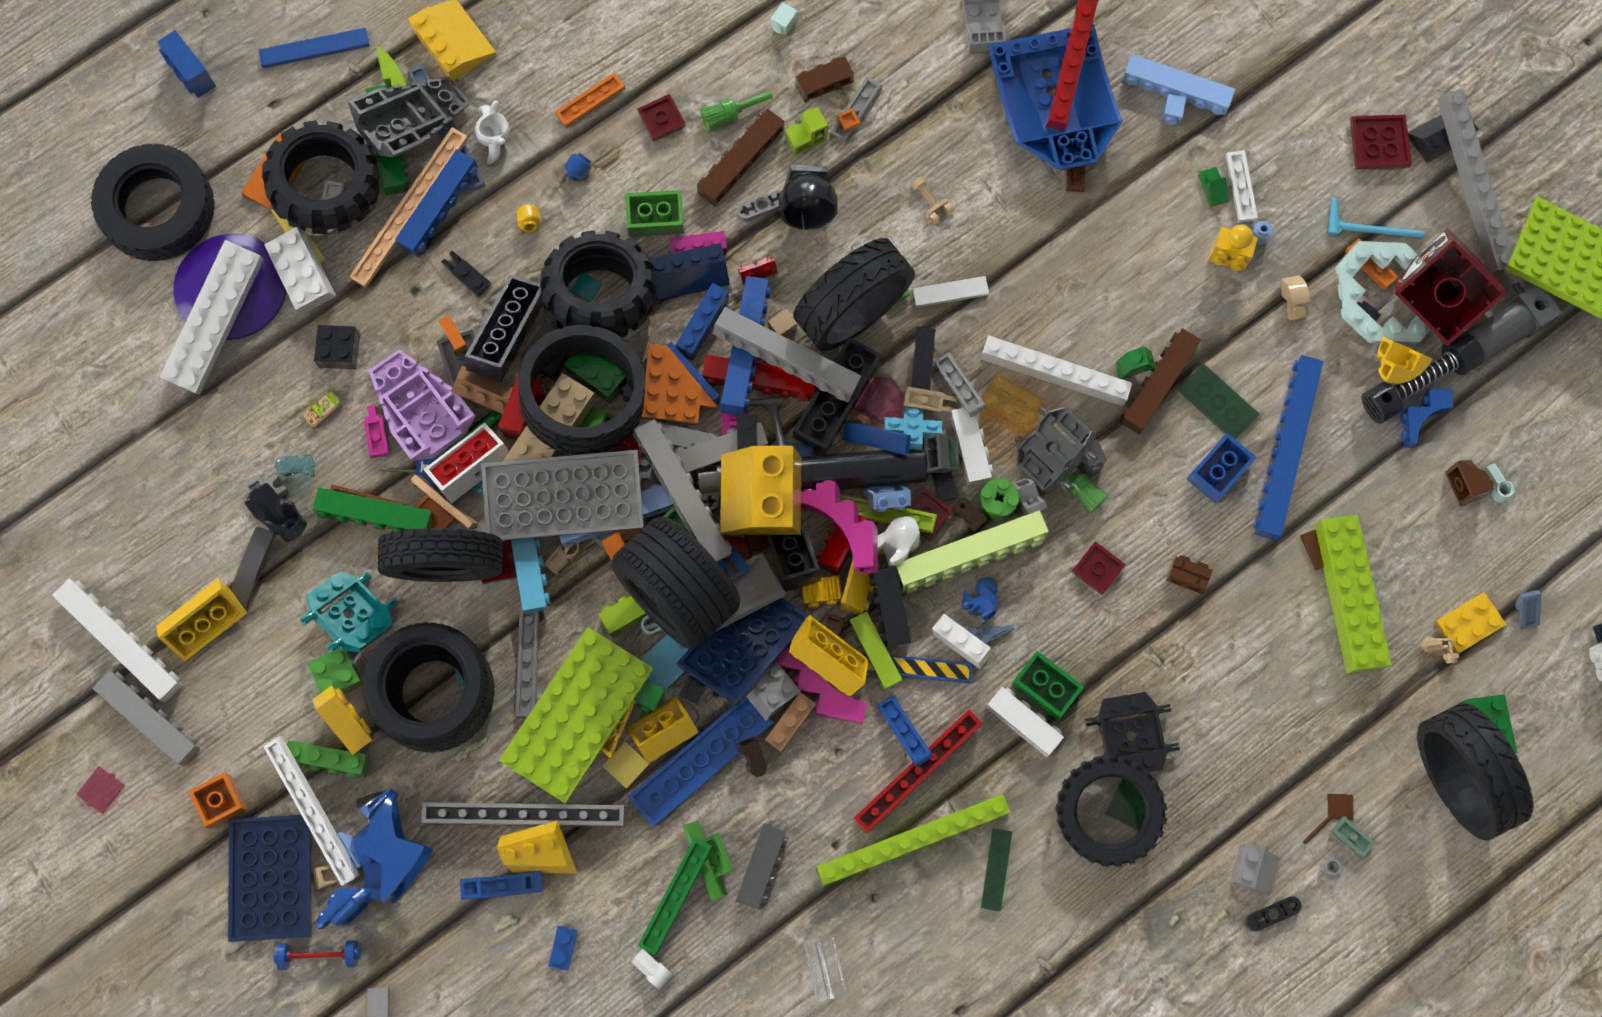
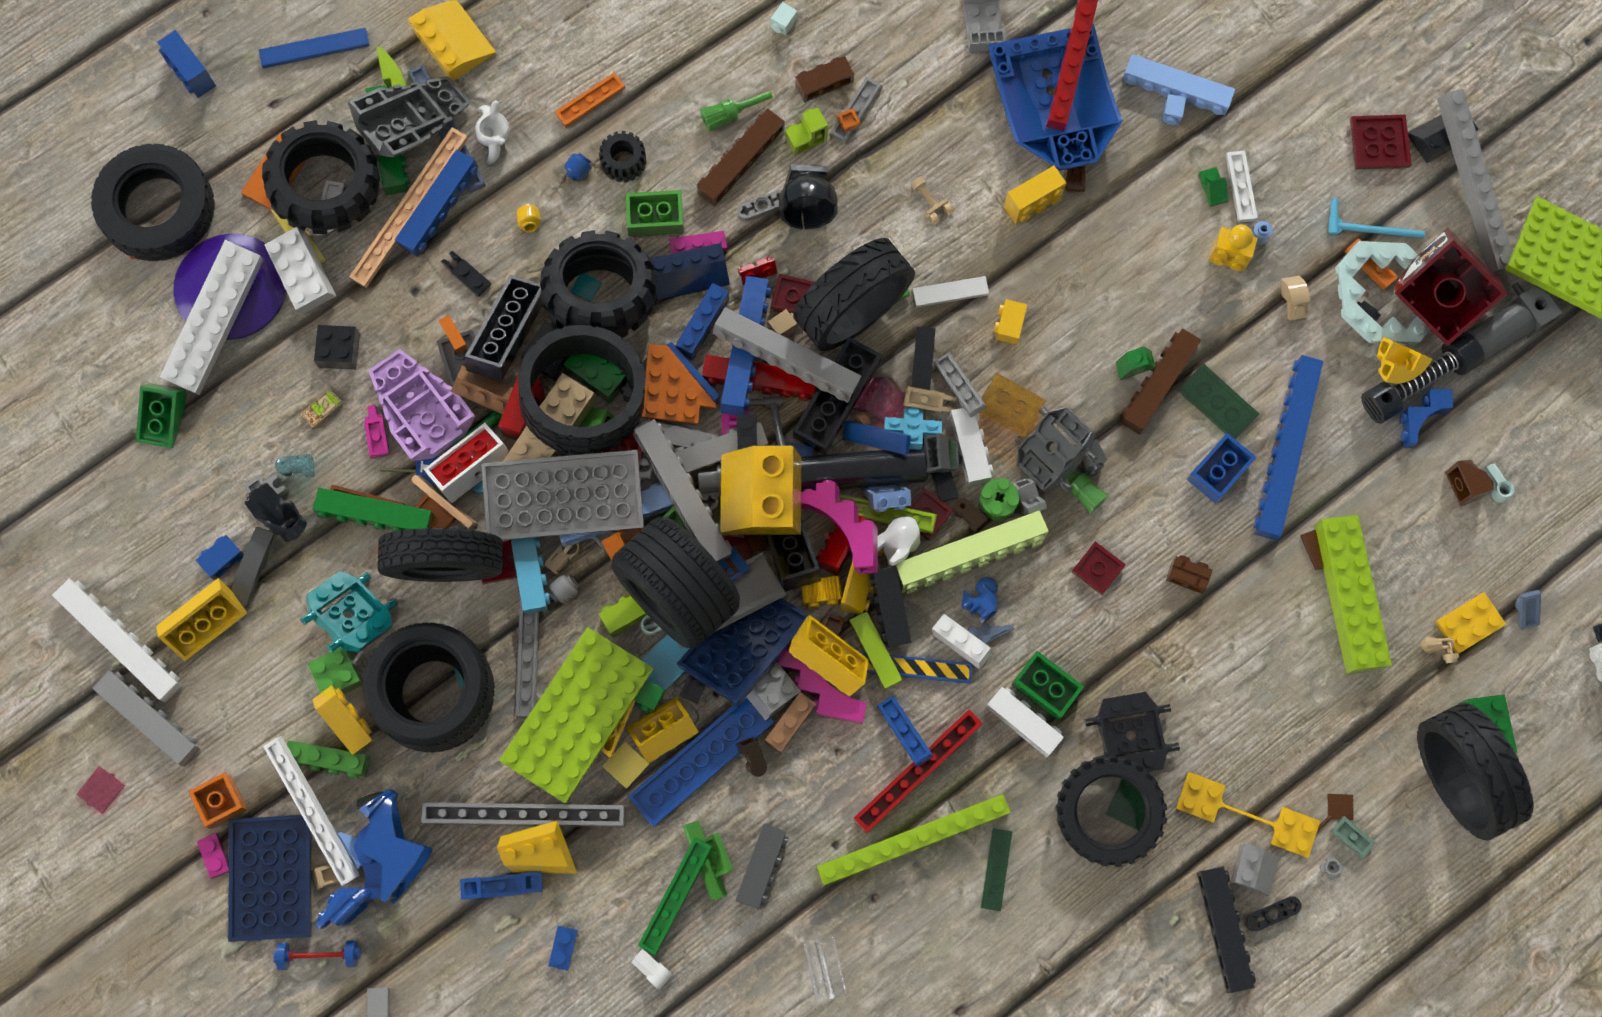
(159, 414): none -> green slope
(213, 855): none -> dark pink plate
(219, 557): none -> blue brick
(563, 589): none -> light grey head
(619, 143): none -> black tyre
(661, 117): dark red plate -> none
(788, 293): none -> dark red plate
(1011, 321): none -> yellow brick
(1034, 195): none -> yellow brick
(1056, 371): white brick -> none
(1225, 929): none -> black brick
(1291, 831): none -> yellow hinge

